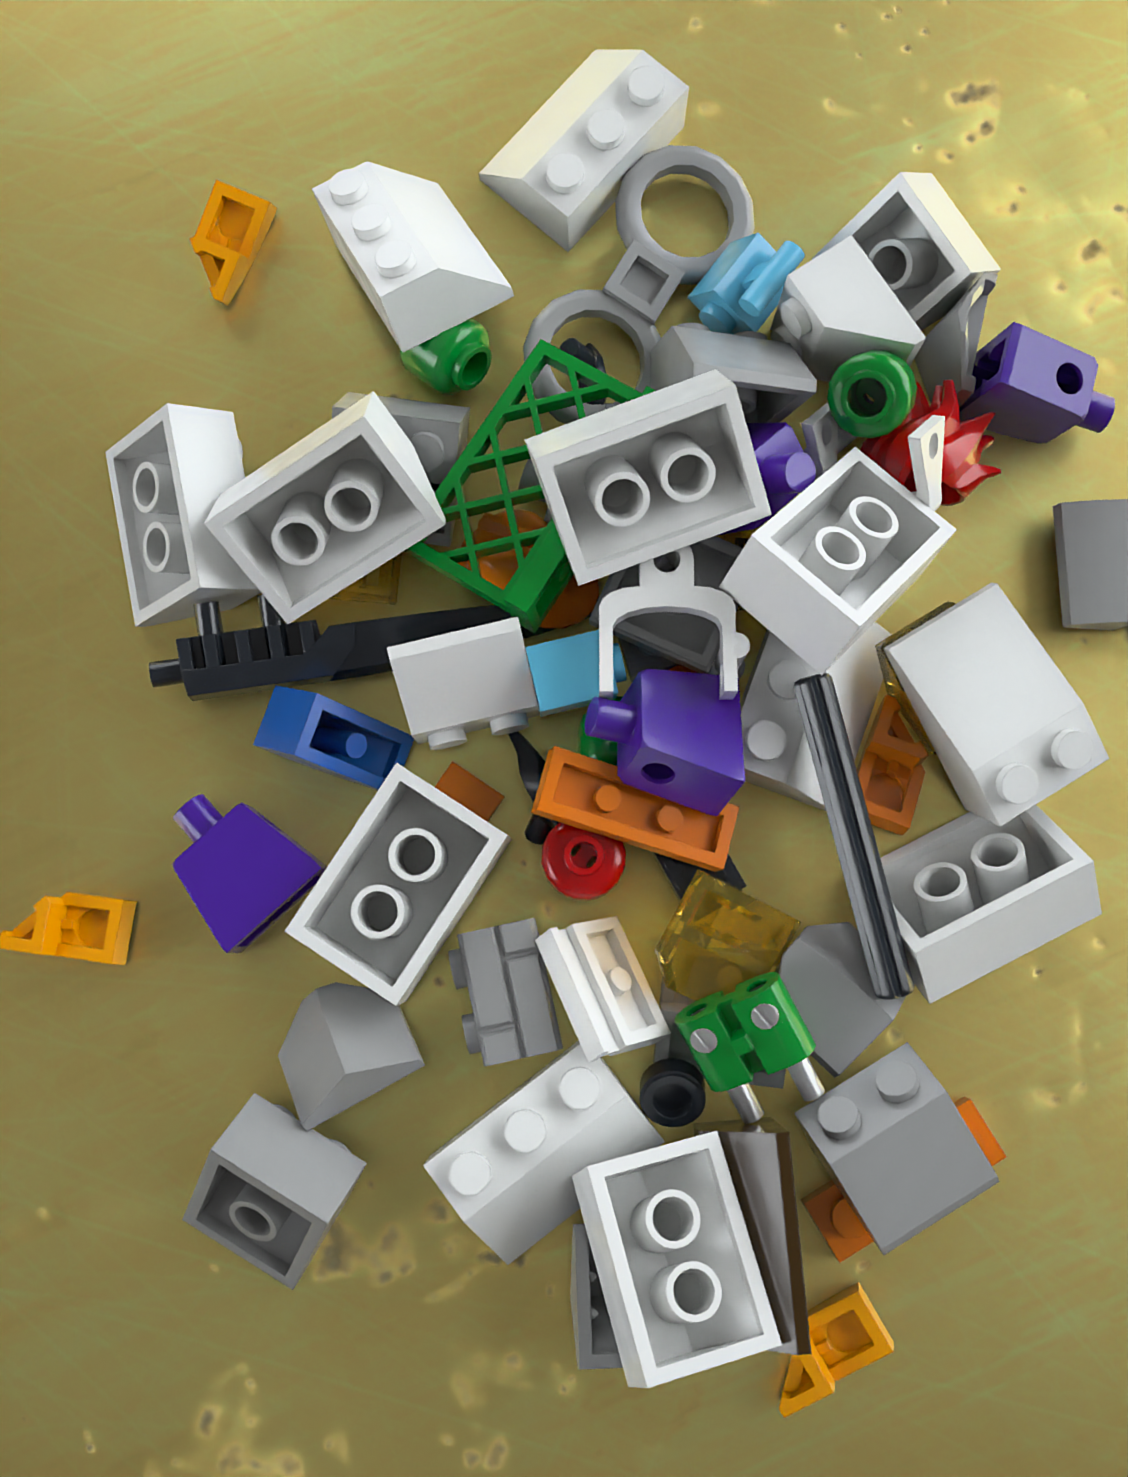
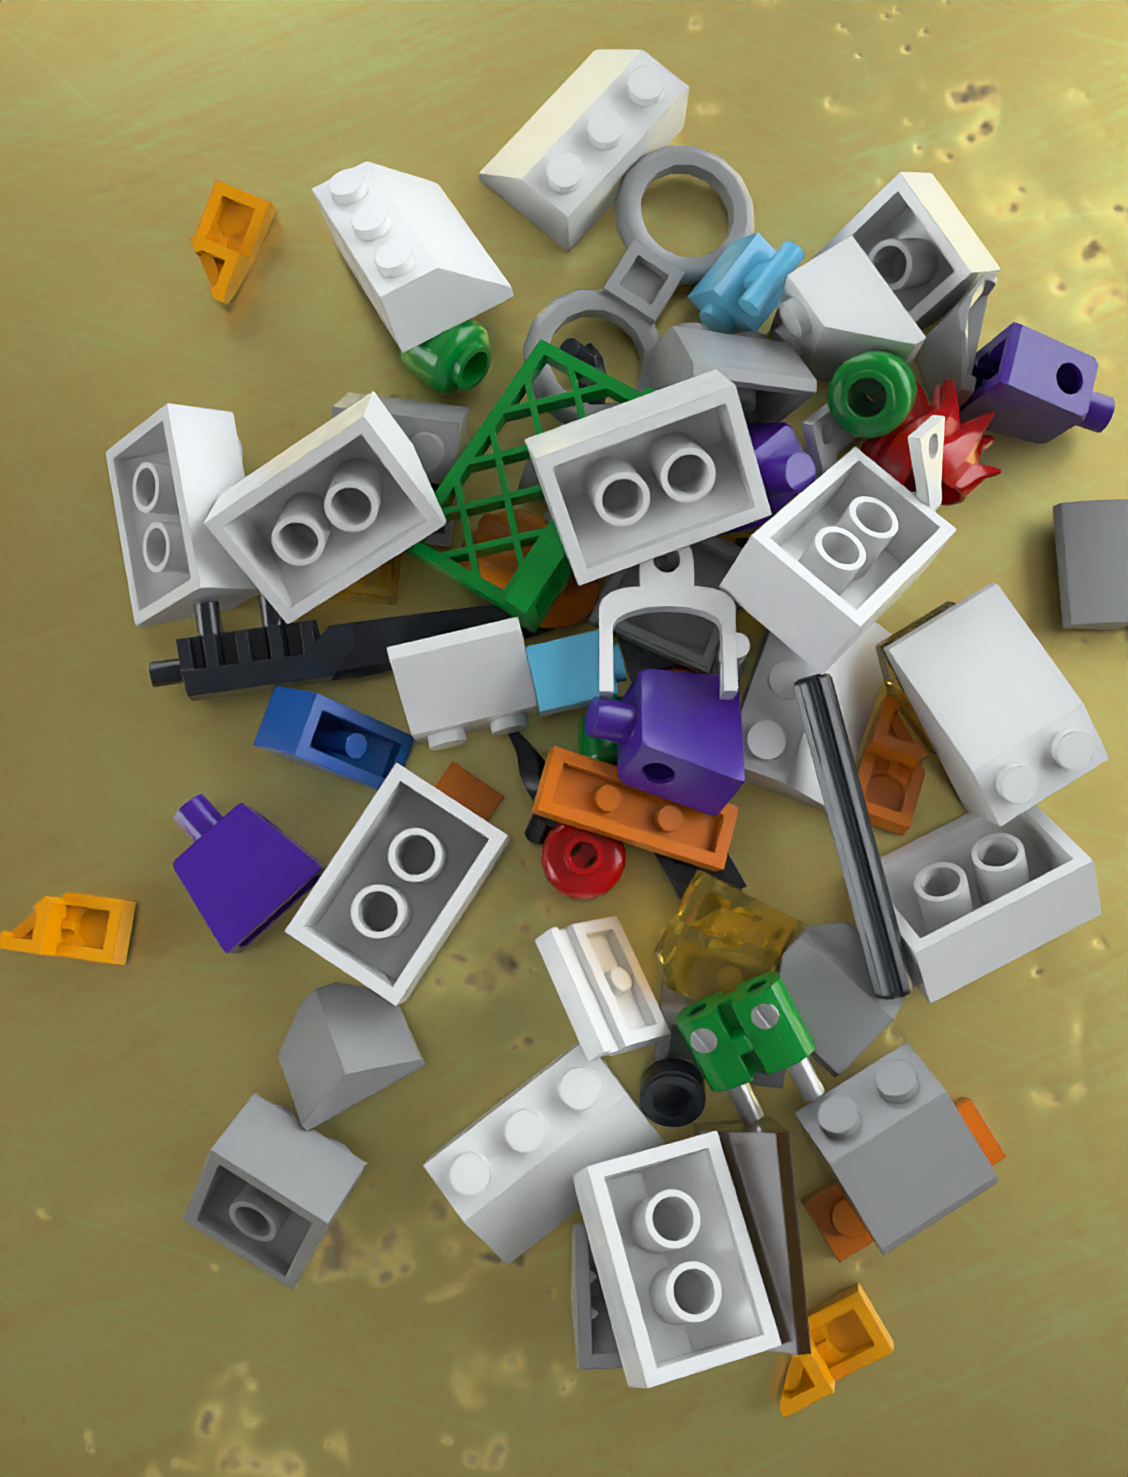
(507, 993): light grey brick -> none

